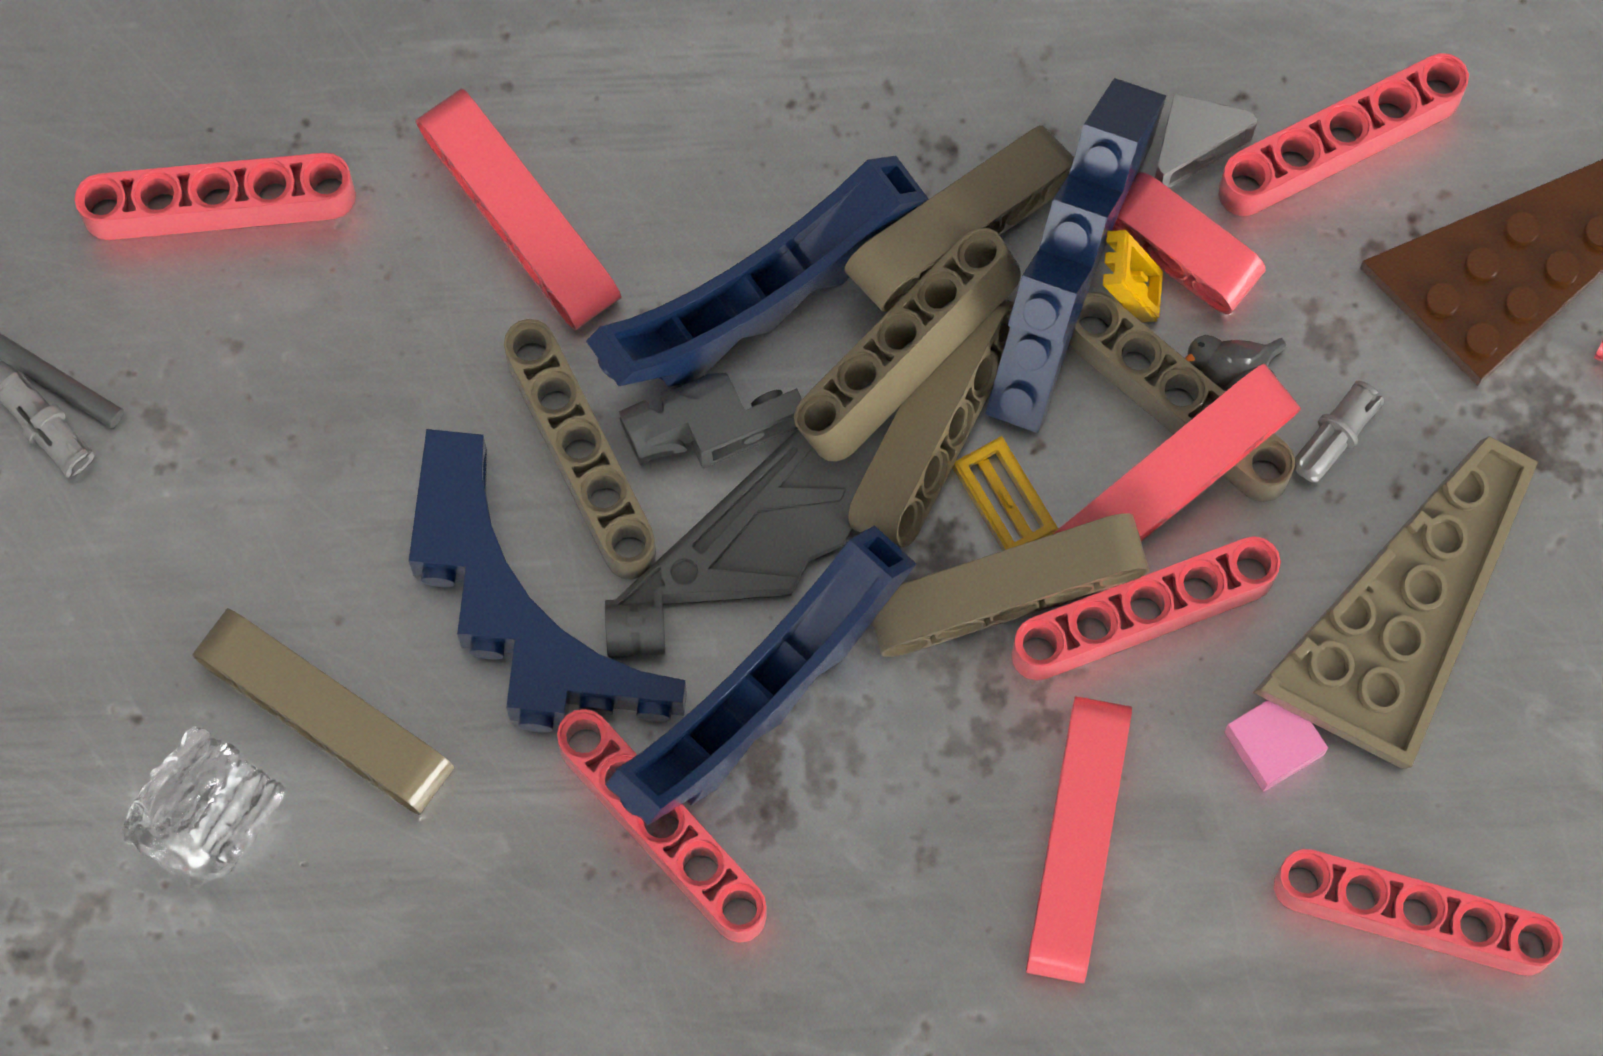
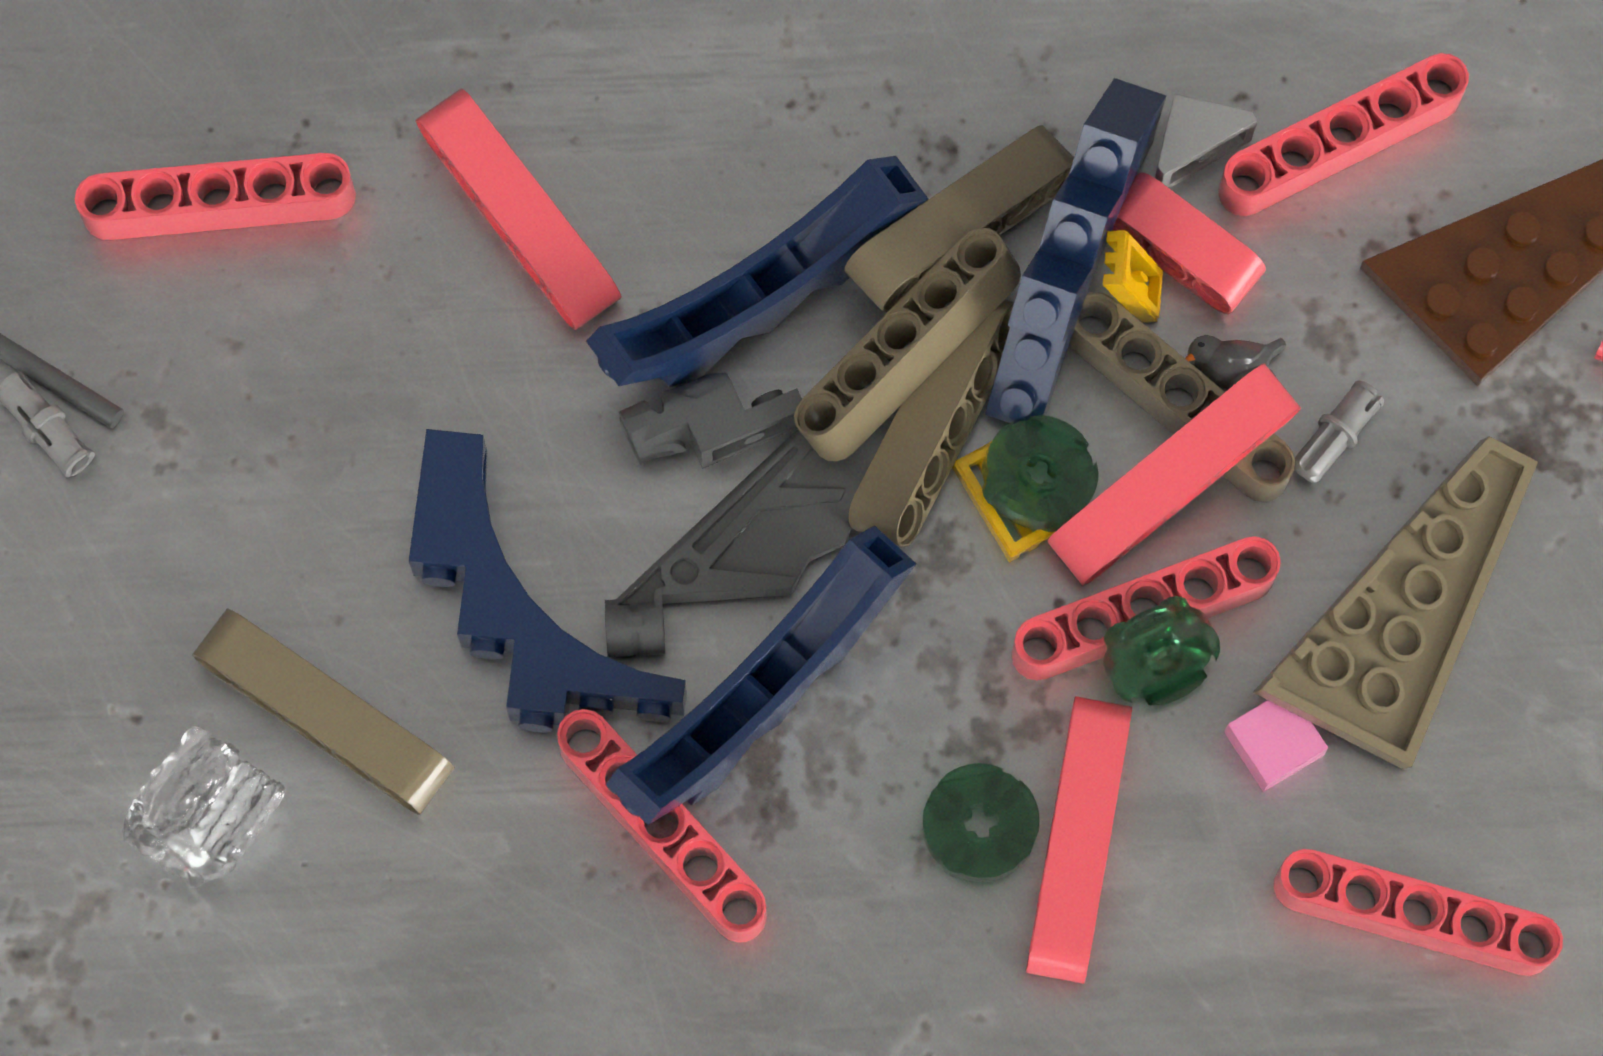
(573, 423): dark tan beam -> none
(999, 795): none -> clear green plate
(1011, 584): dark tan beam -> none
(1021, 498): none -> clear green plate
(1169, 627): none -> clear green plate

